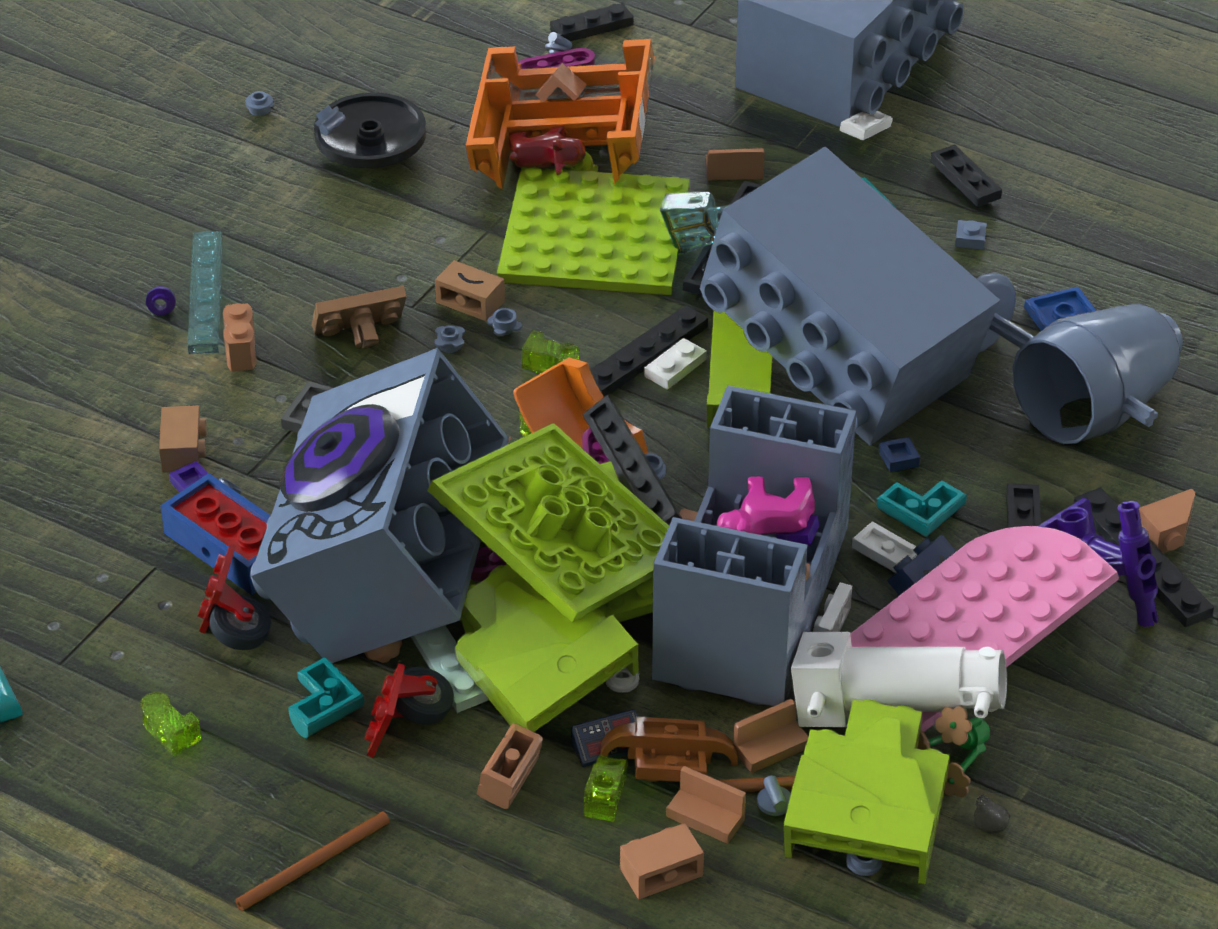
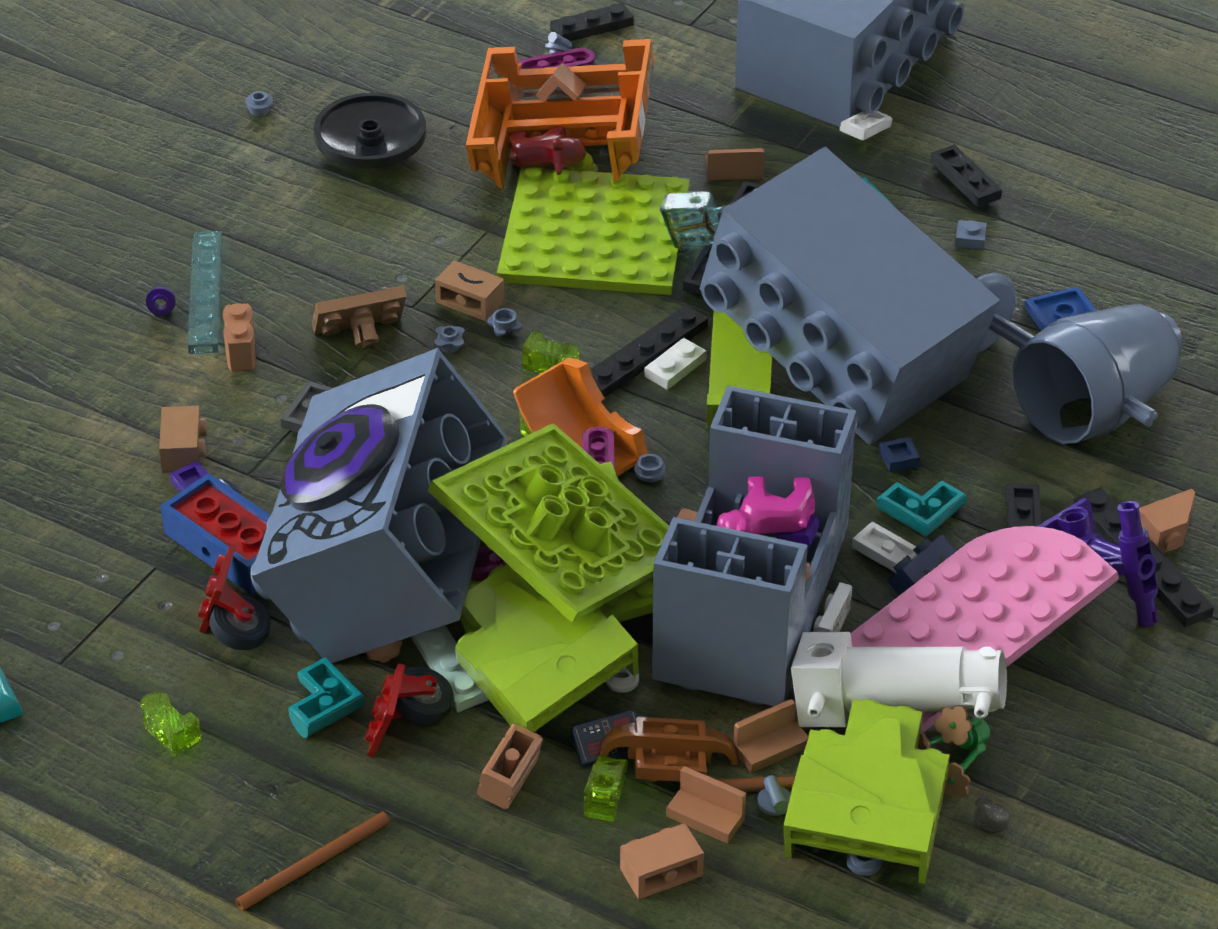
(329, 119): sand blue plate -> none
(629, 458): black plate -> none

